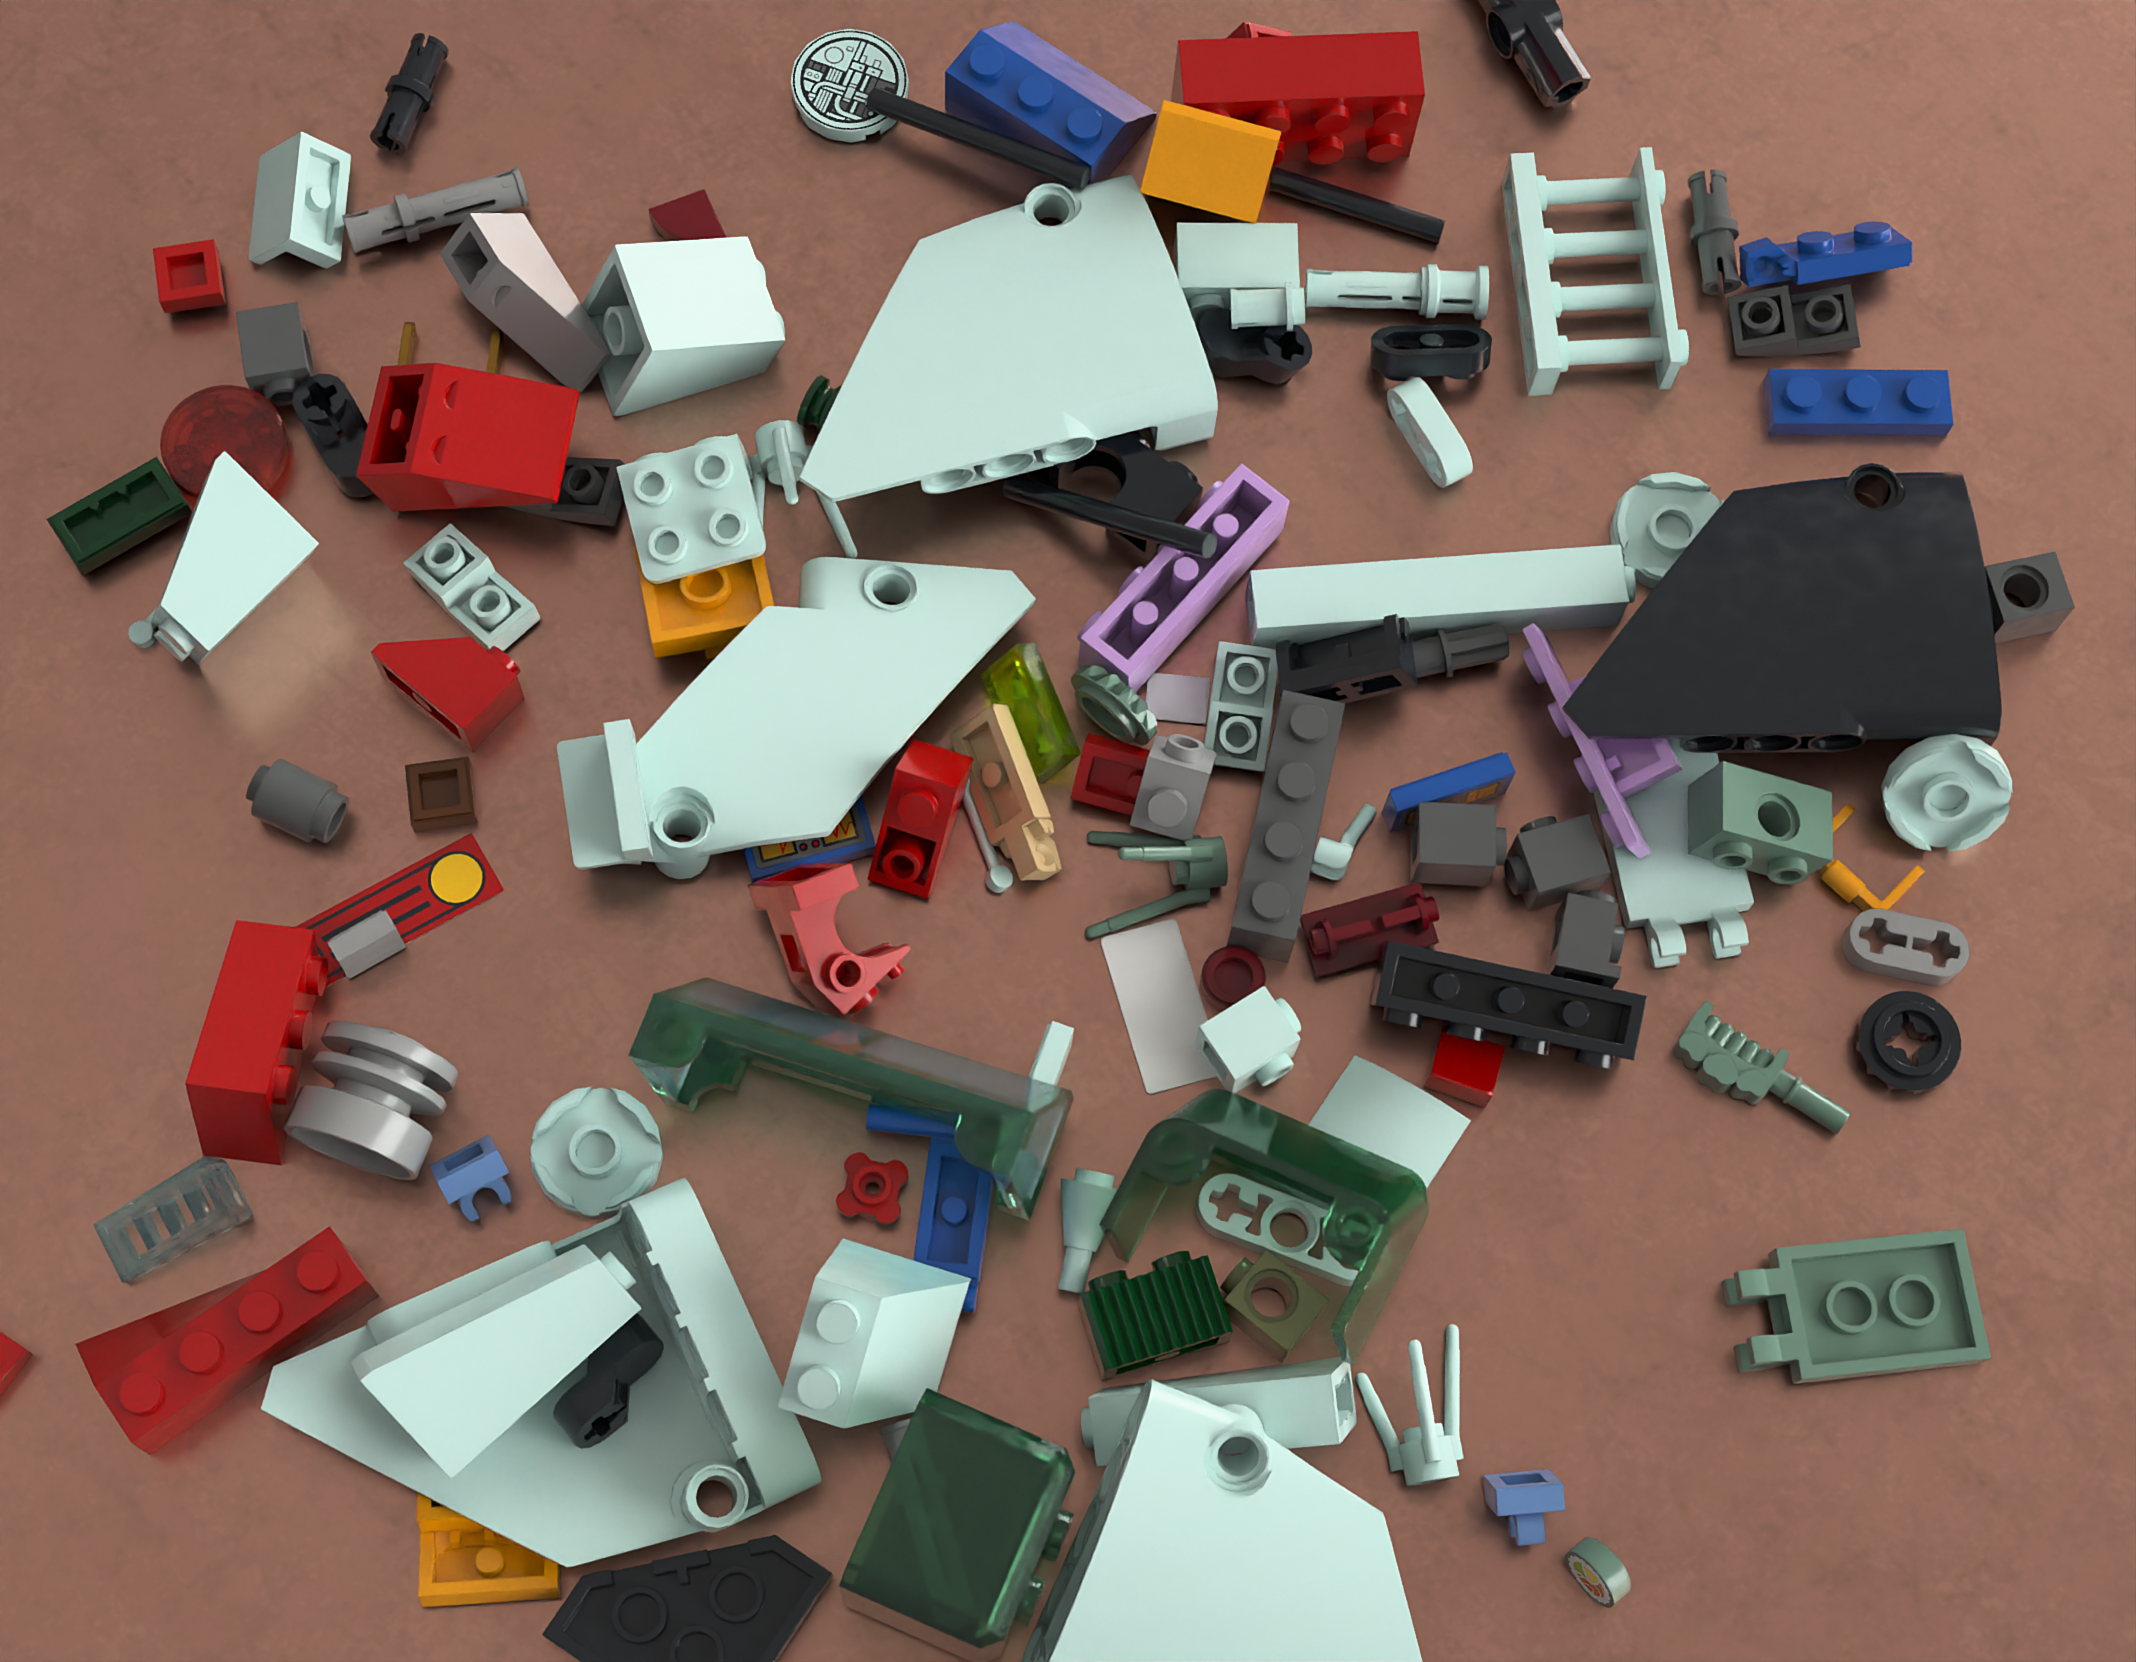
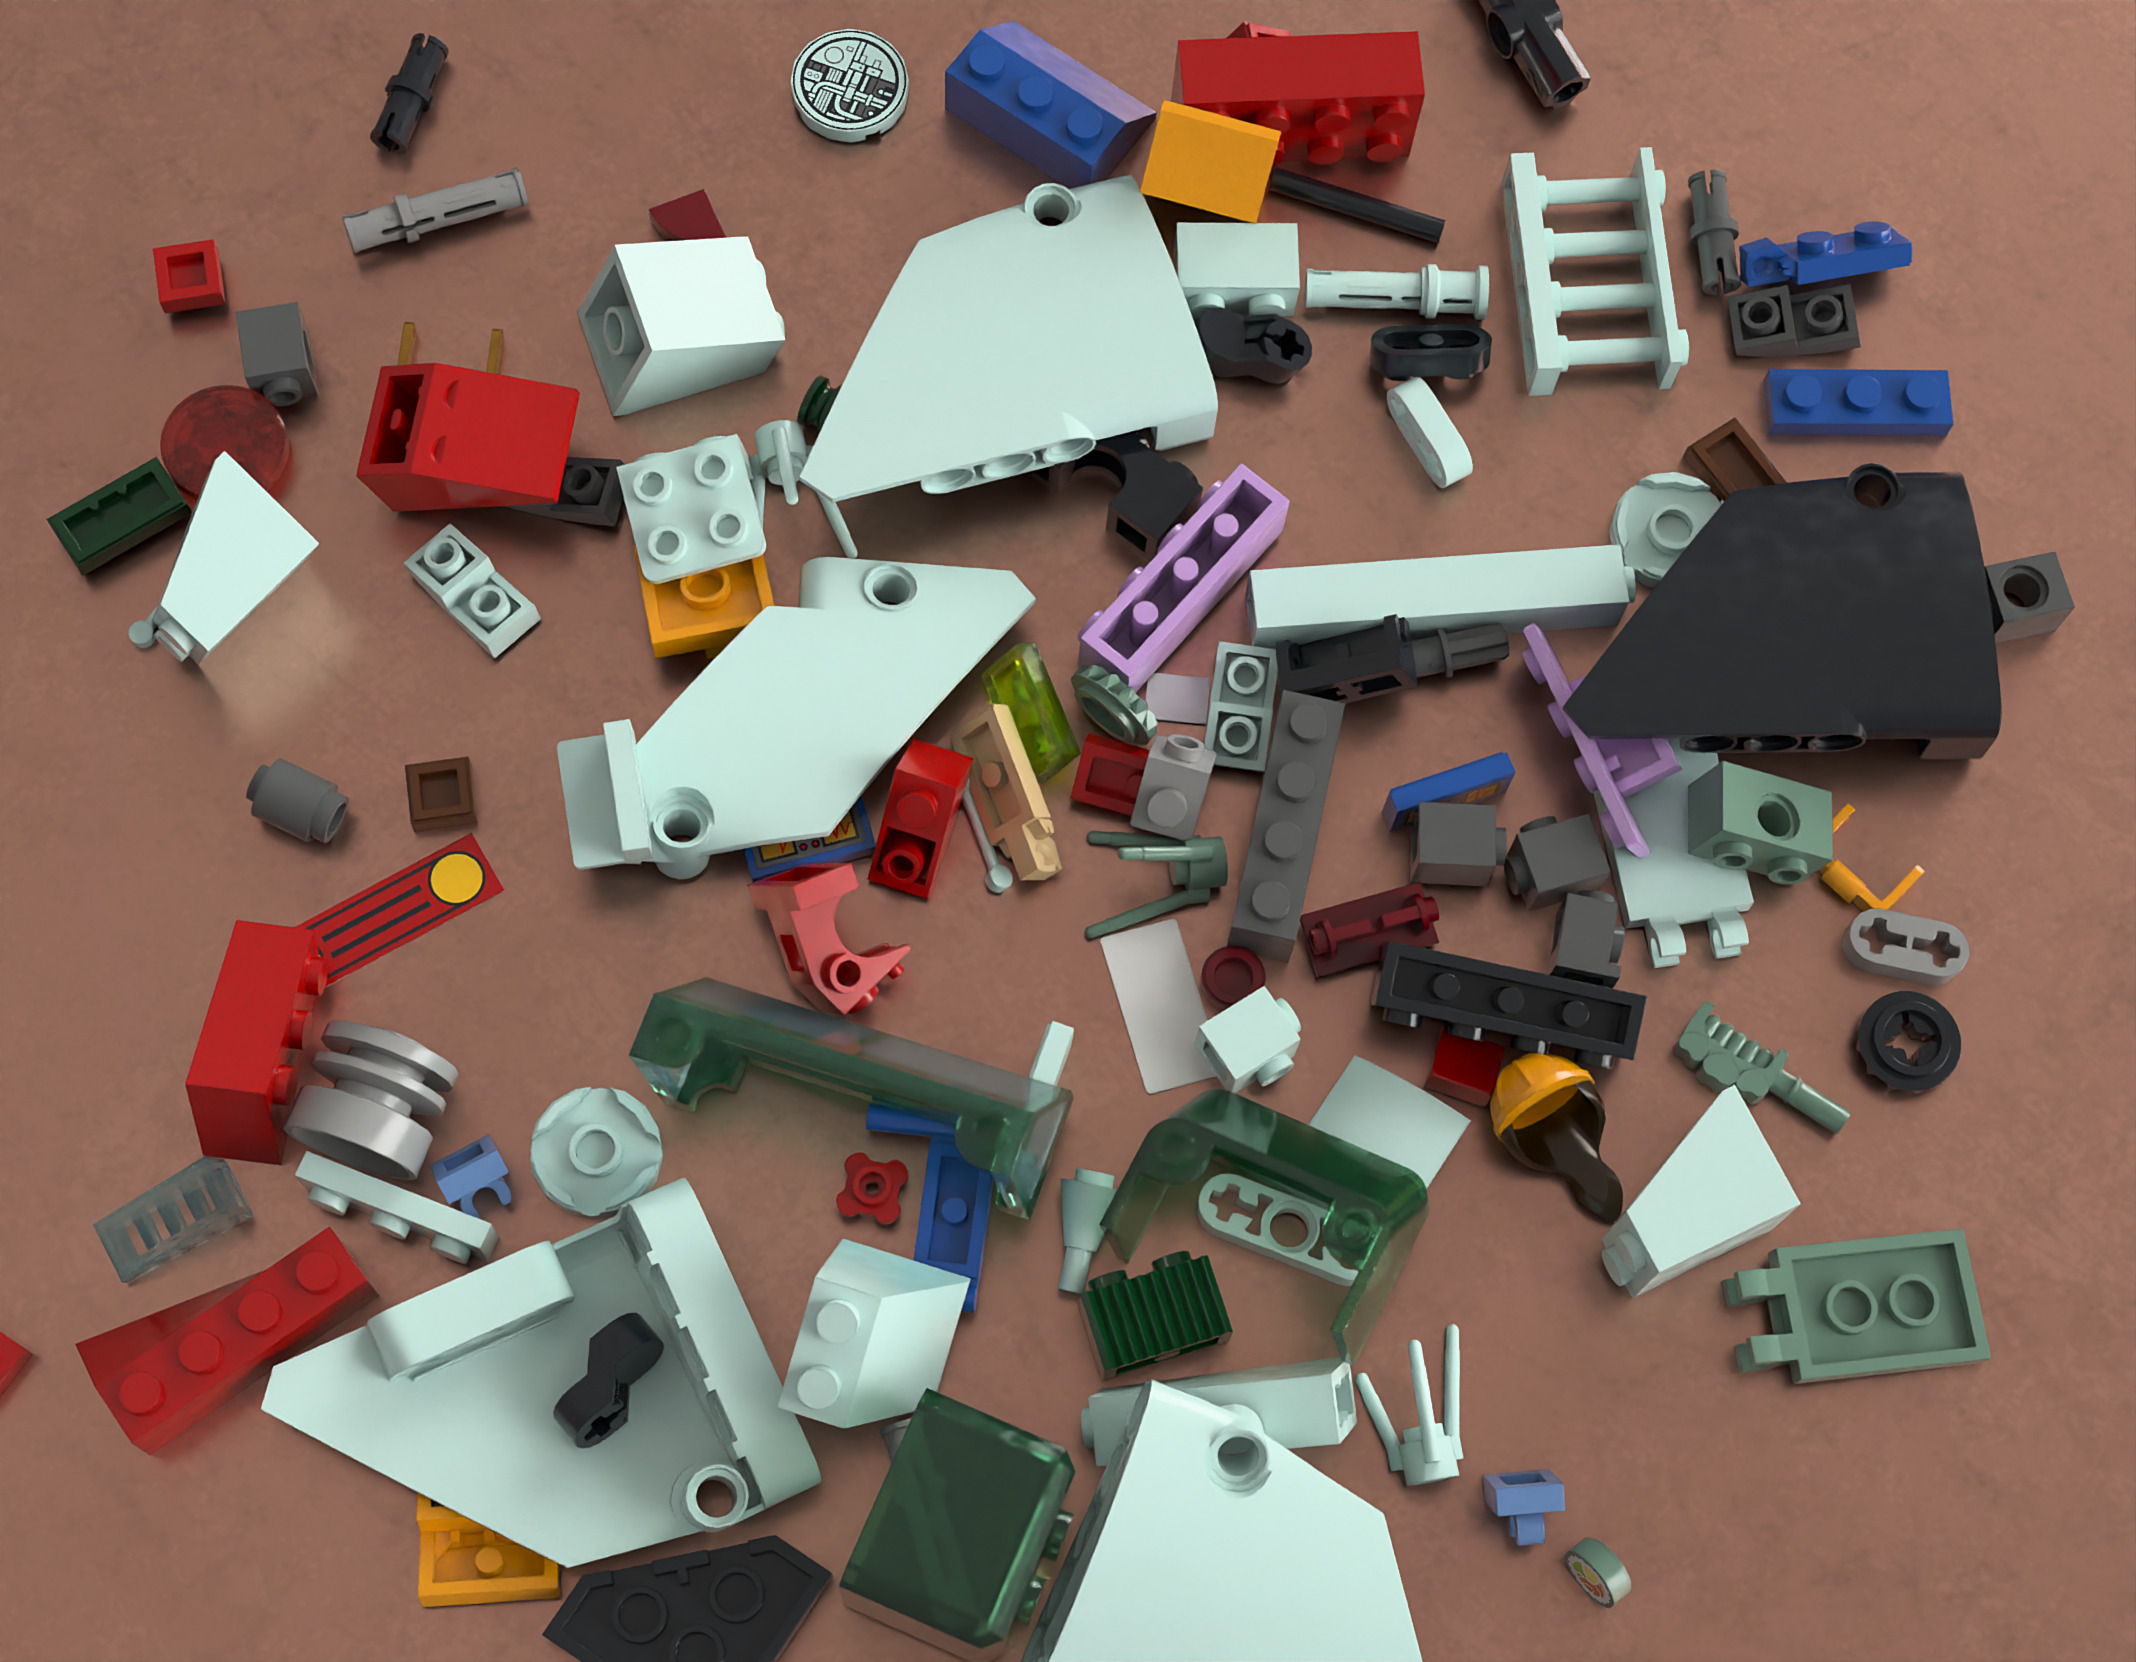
(300, 202): light aqua panel -> none
(325, 412): black piece -> none
(366, 943): light grey tile -> none
(396, 1209): none -> light aqua plate
(454, 683): red slope -> none
(496, 1355): light aqua slope -> none
(525, 294): light grey slope -> none
(978, 138): black bar -> none
(1110, 516): black bar -> none
(1268, 307): light aqua pin -> none
(1278, 1333): olive brick -> none
(1333, 857): light aqua hand -> none
(1555, 1123): none -> dark brown piece
(1702, 1200): none -> light aqua slope
(1731, 461): none -> reddish brown tile
(1947, 792): light aqua tile -> none

